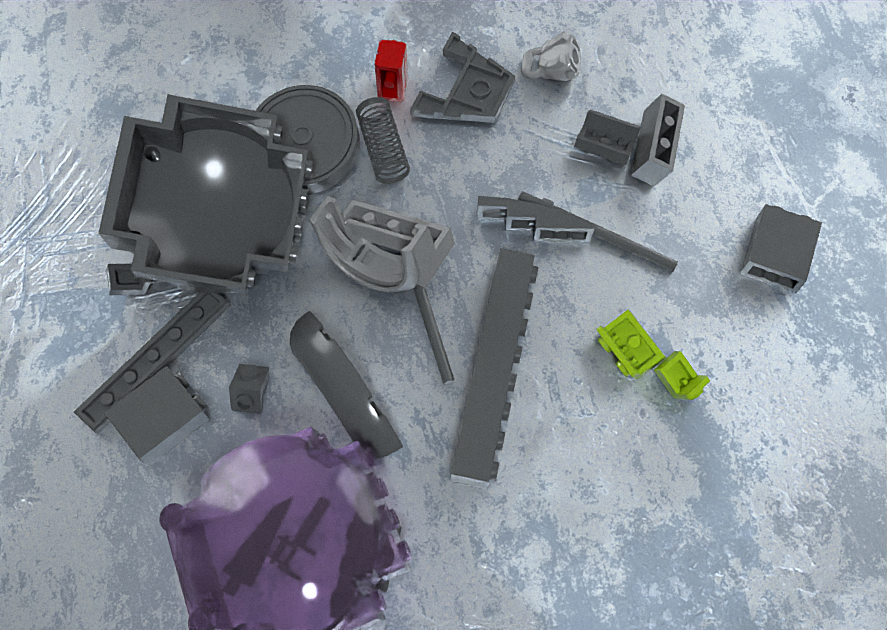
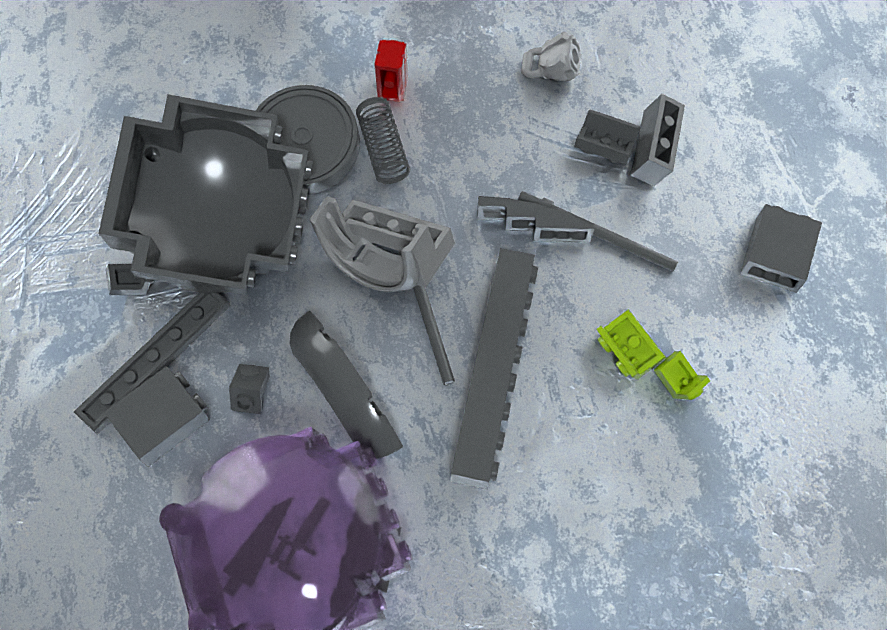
(477, 91): dark grey wing -> none

